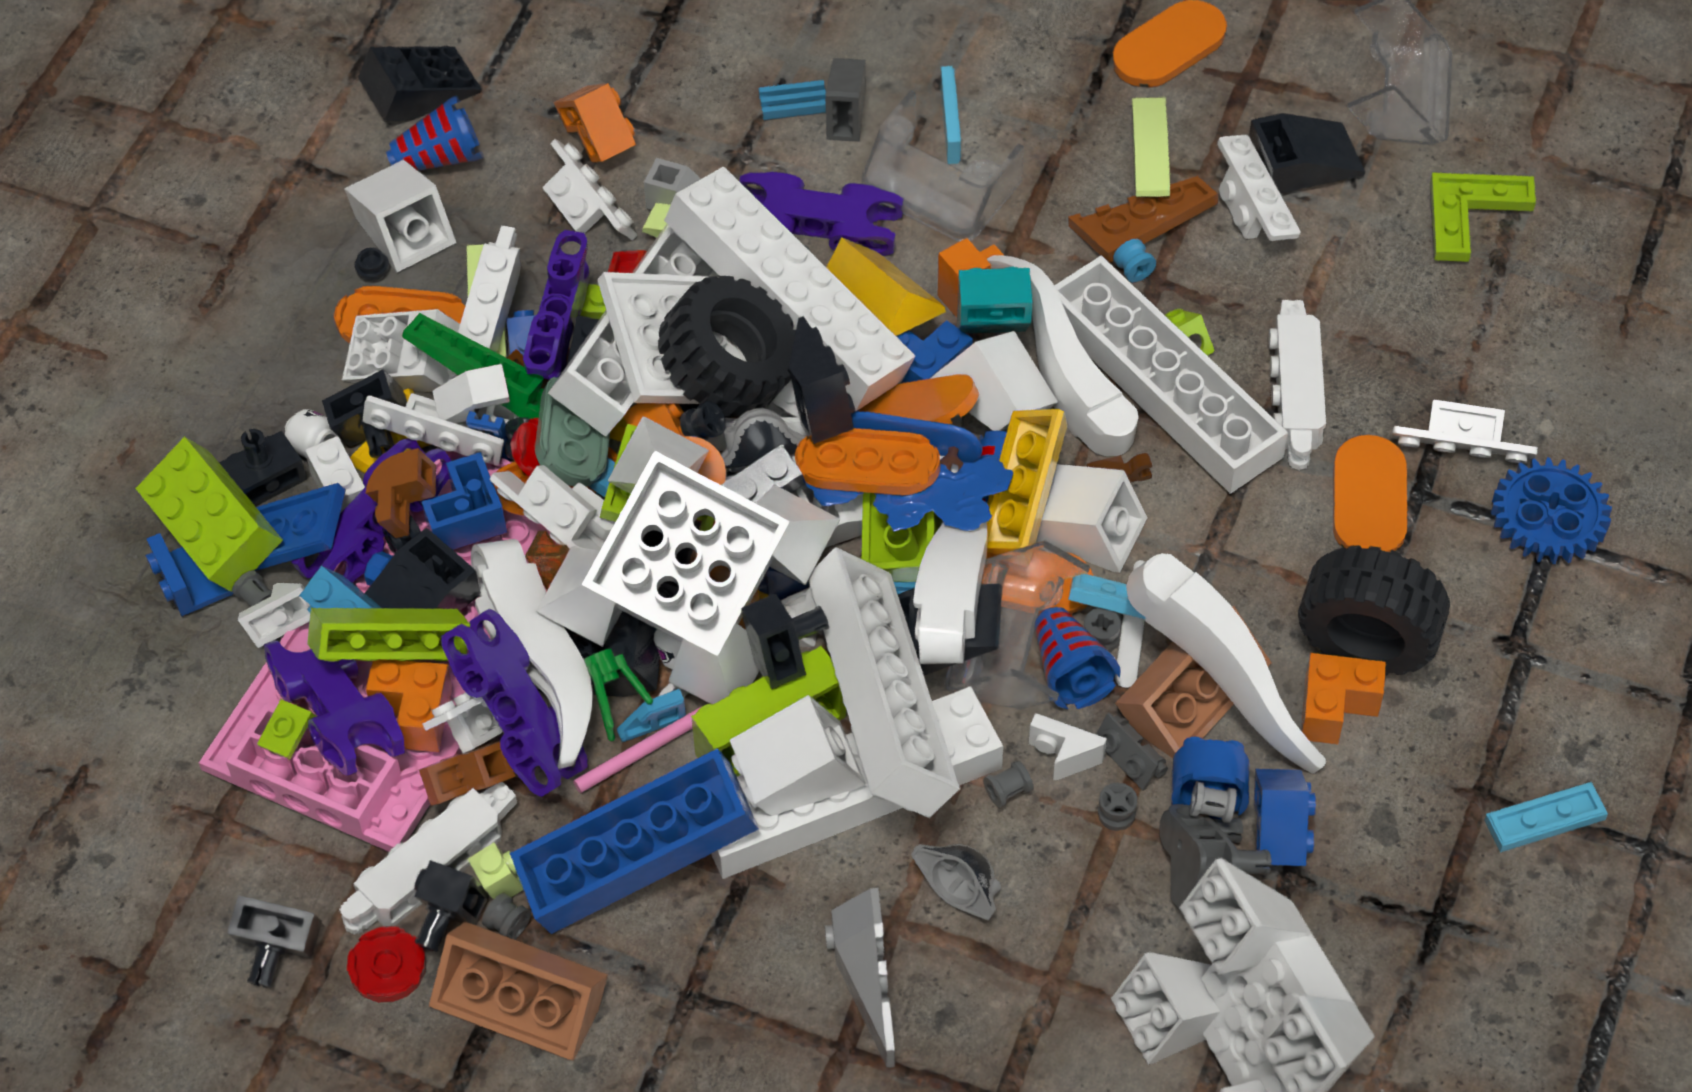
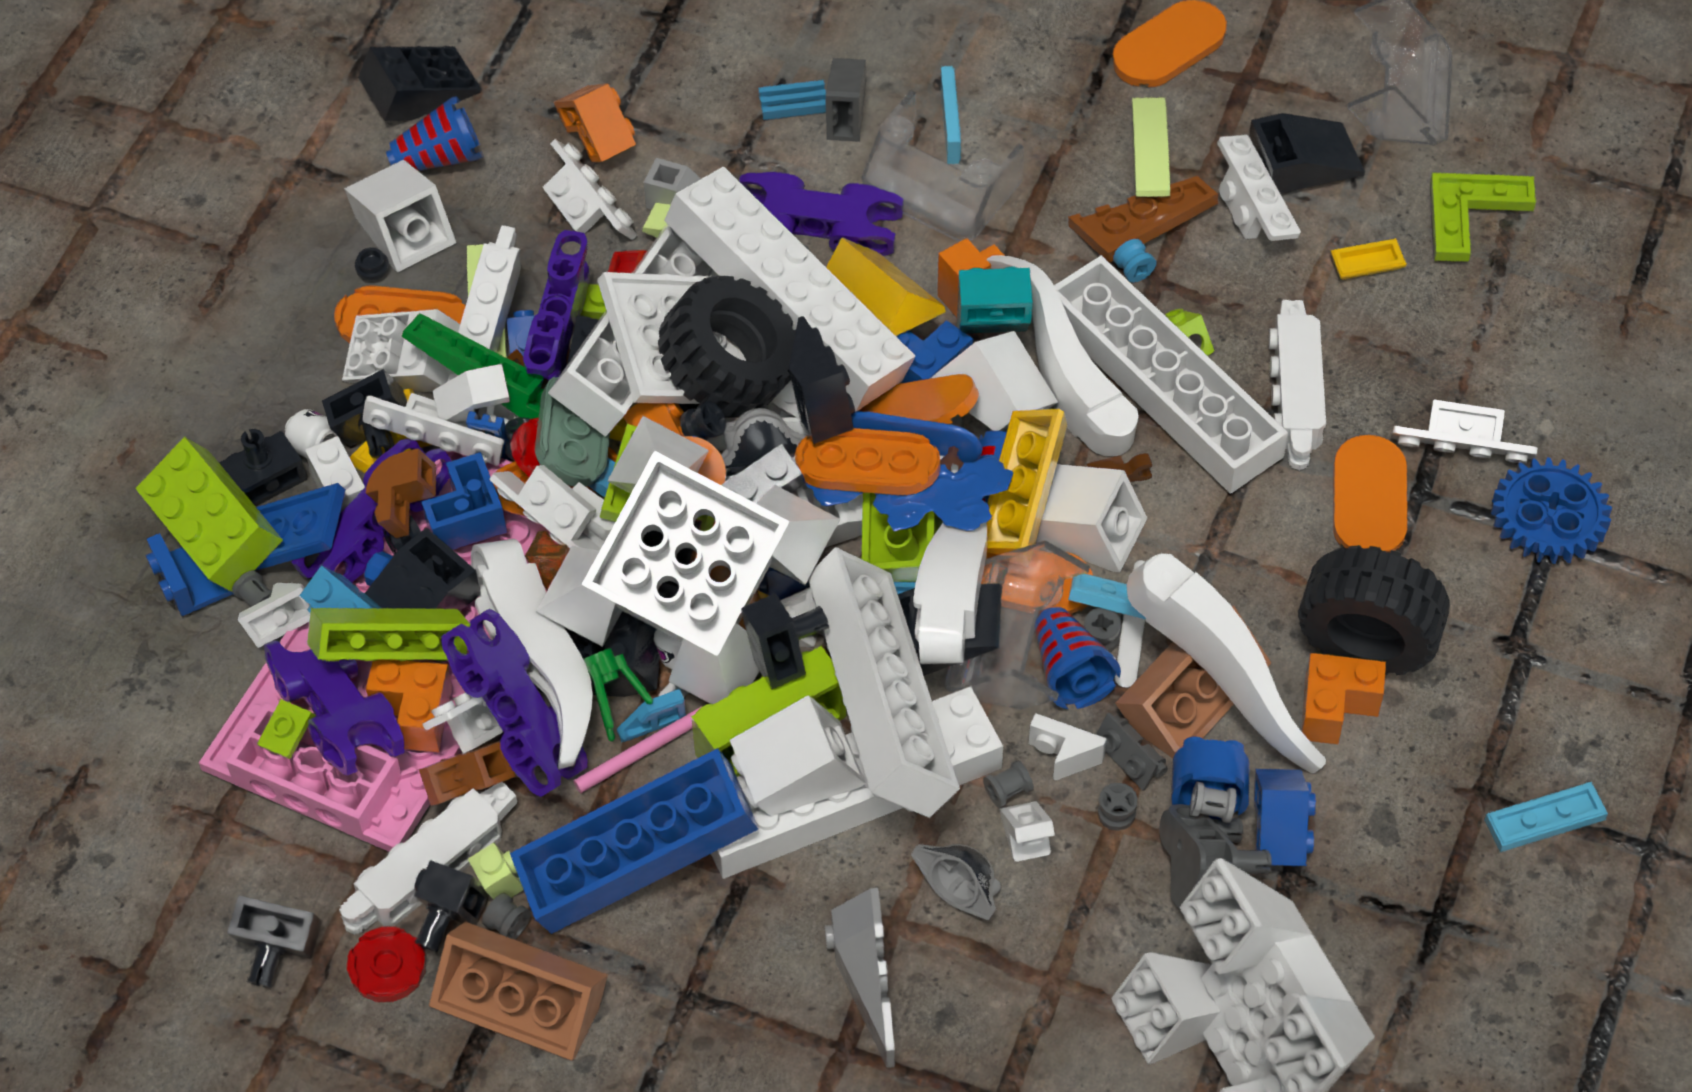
(1027, 830): none -> white slope
(1368, 259): none -> yellow tile

